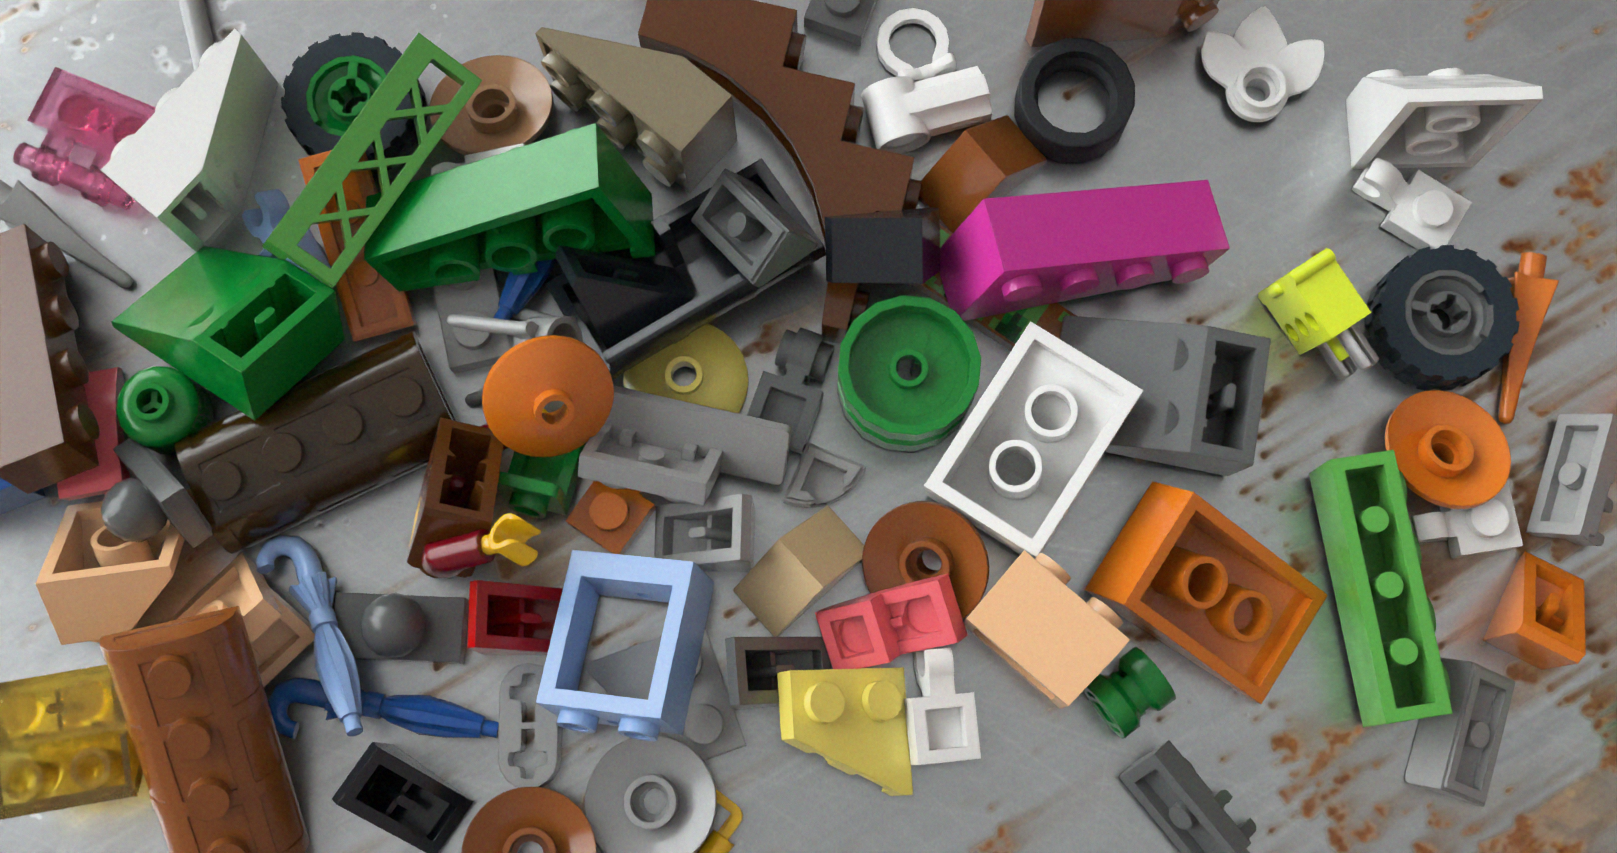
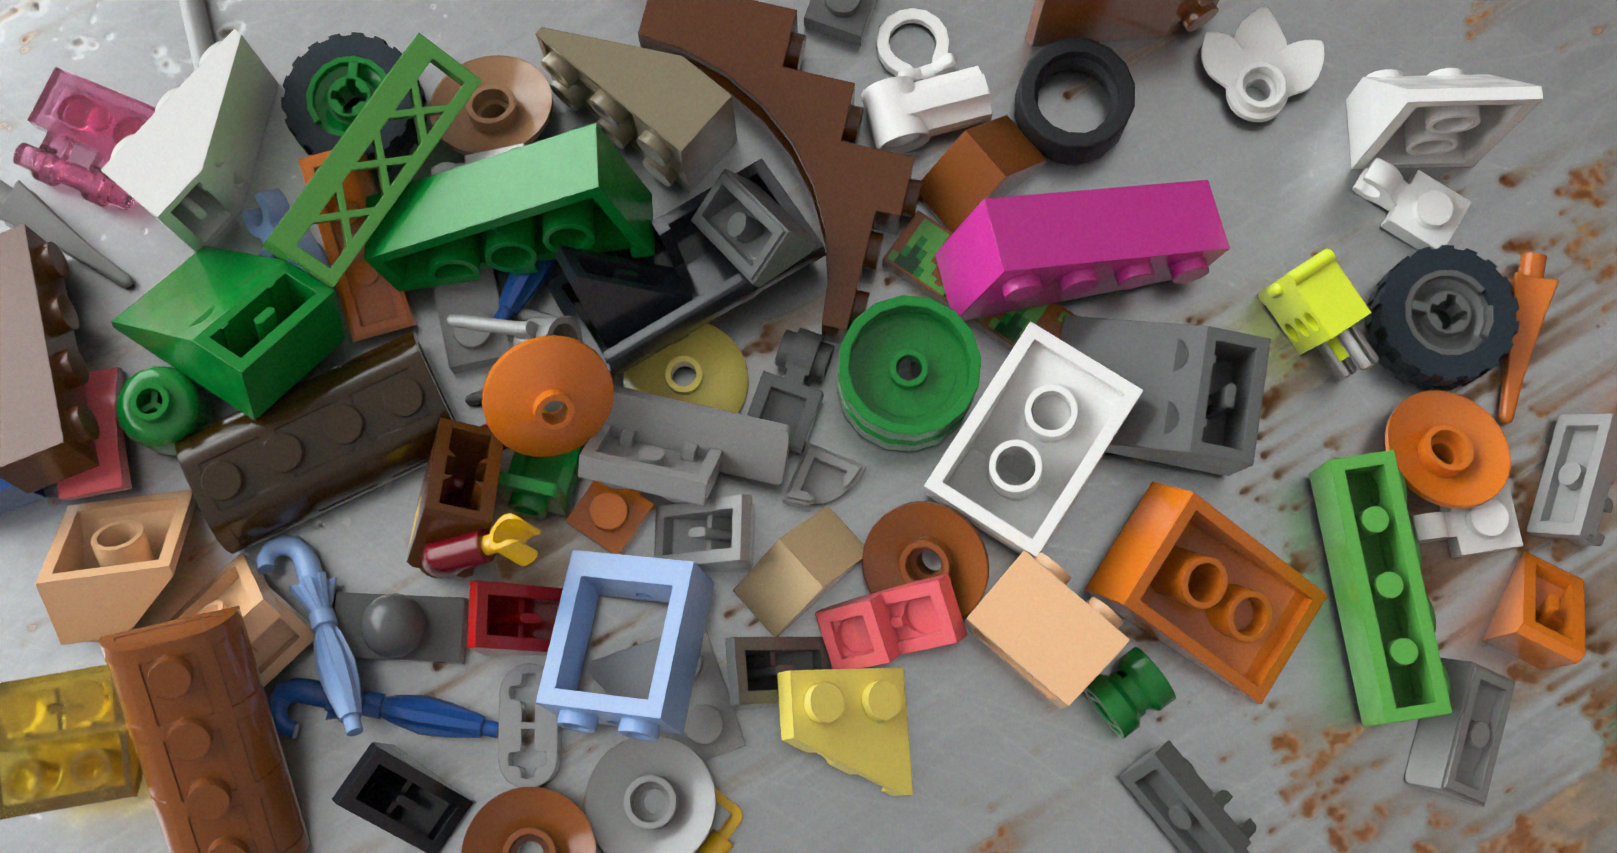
(142, 504): dark grey tile -> none
(883, 246): black slope -> none
(940, 722): white plate -> none

